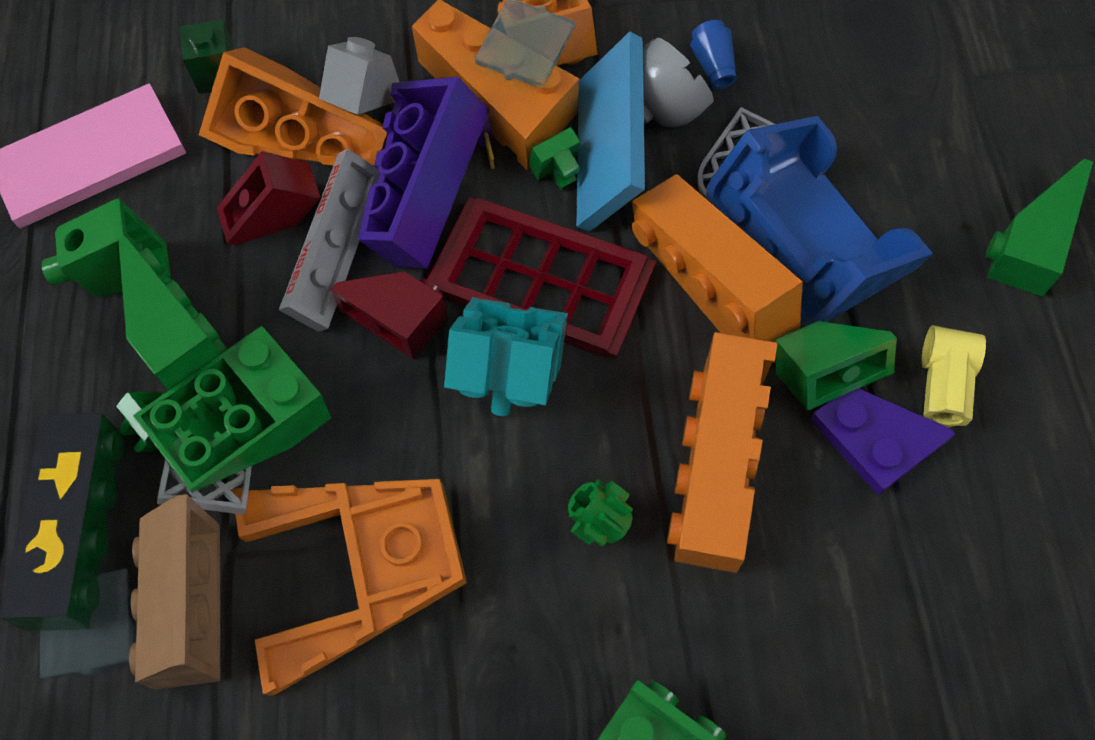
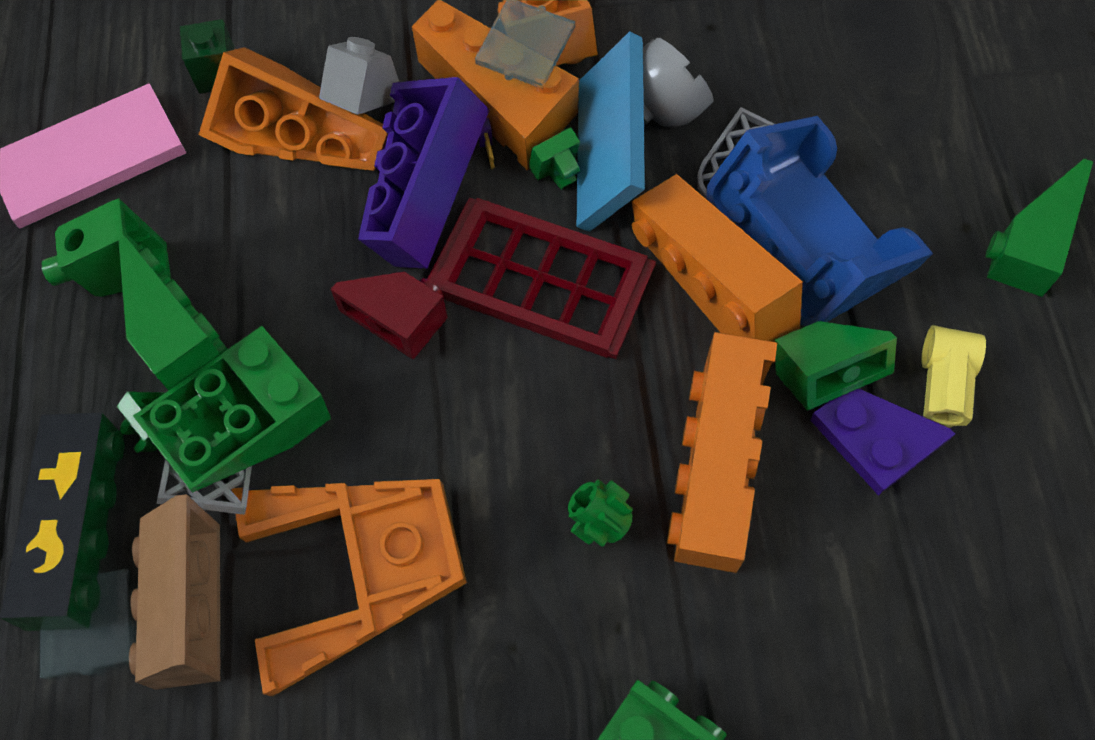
(268, 198): dark red slope -> none
(330, 242): light grey plate -> none
(505, 352): teal brick -> none
(715, 52): blue cone -> none

